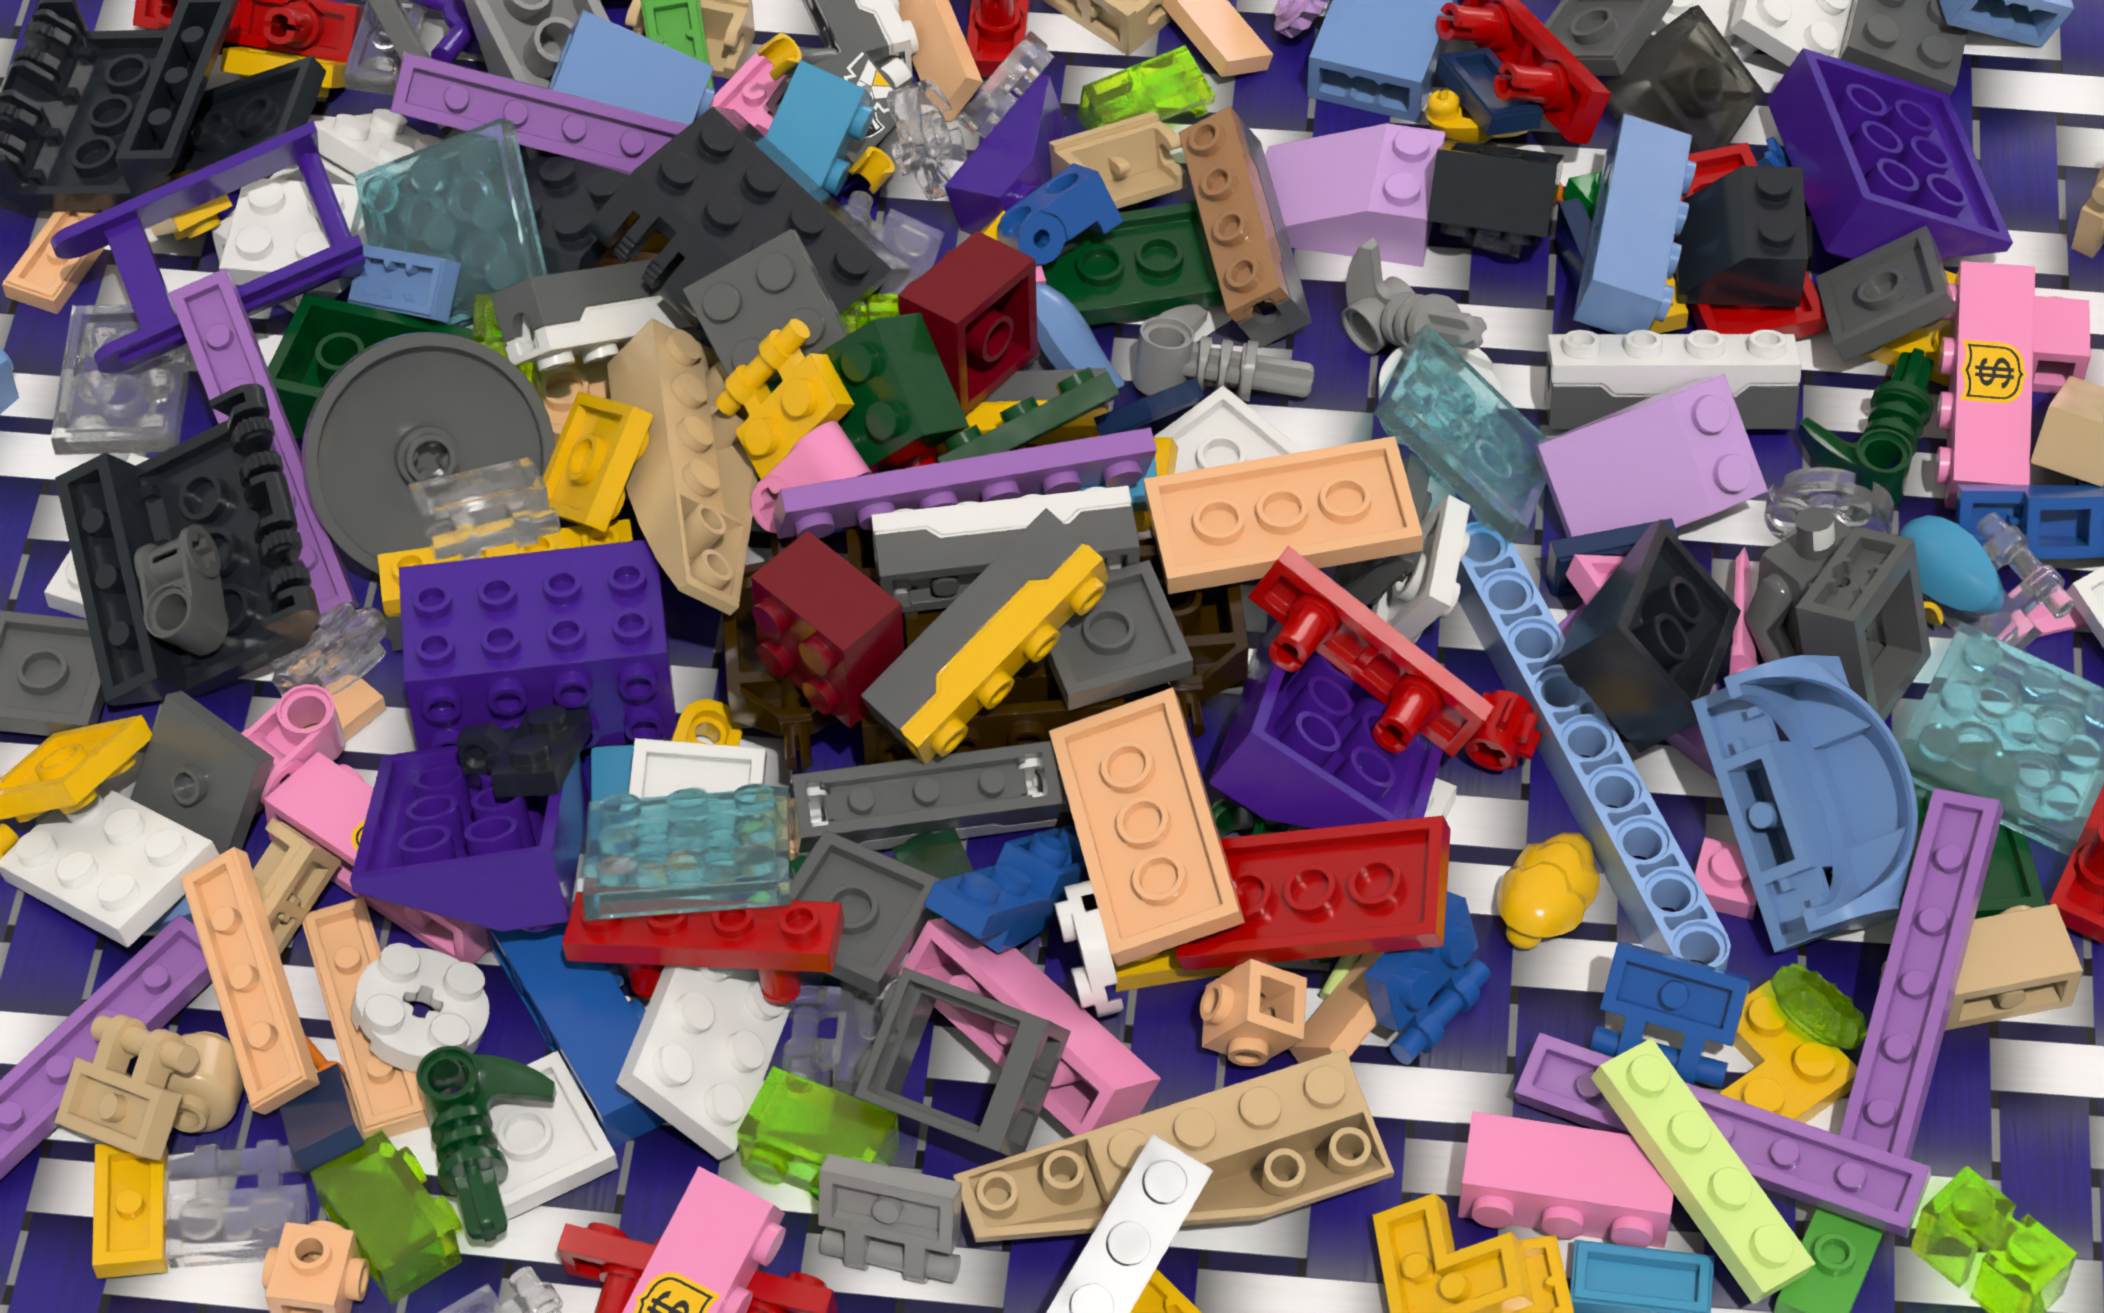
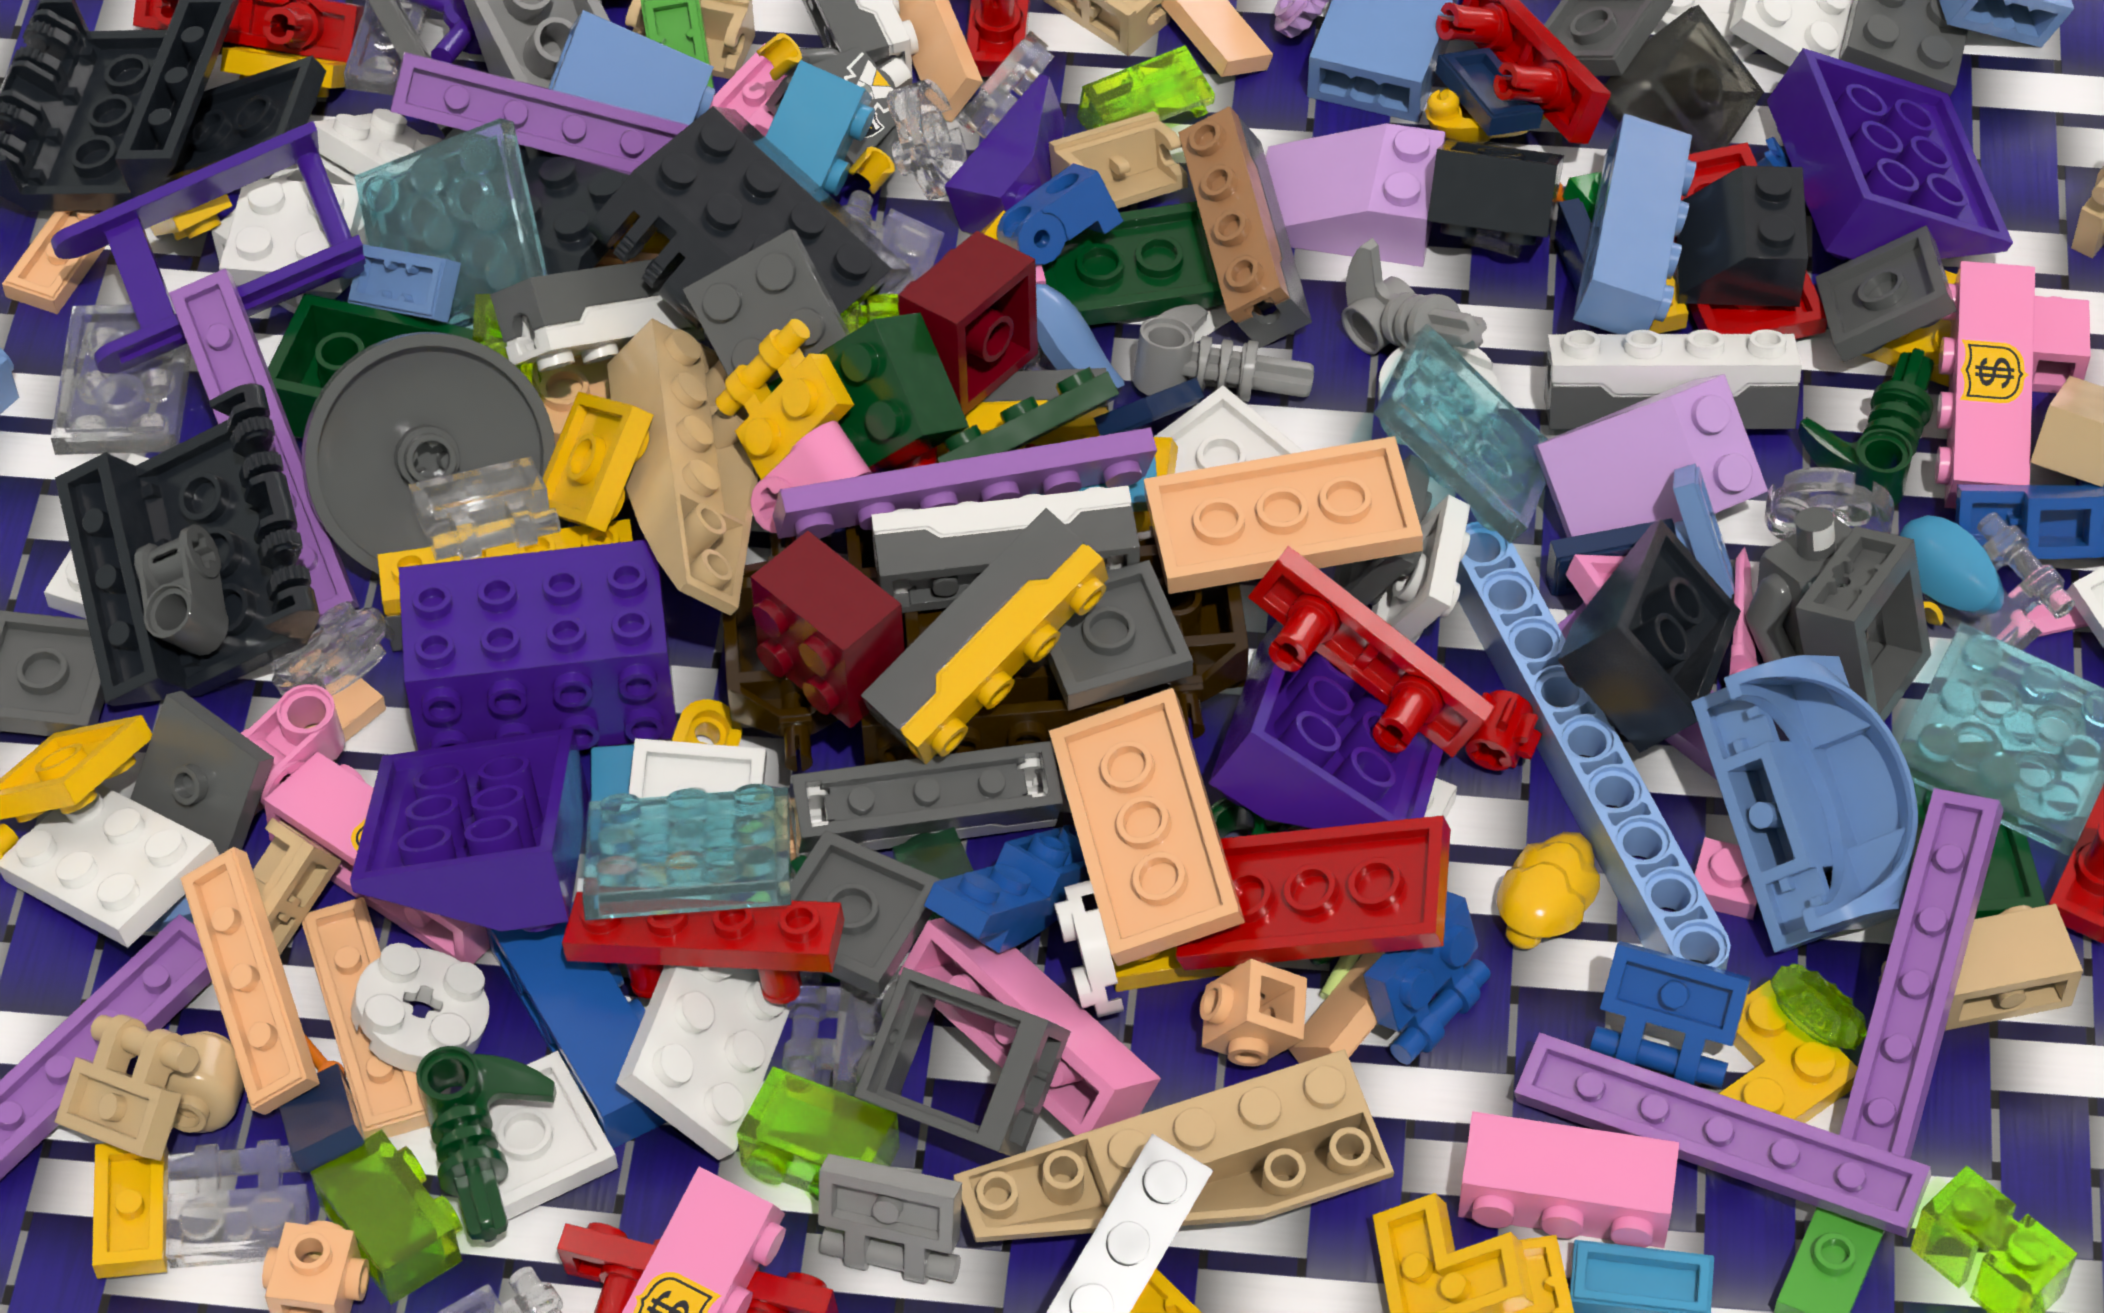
(529, 758): black hinge -> none
(1700, 528): none -> medium blue plate
(1703, 1170): yellowish green plate -> none

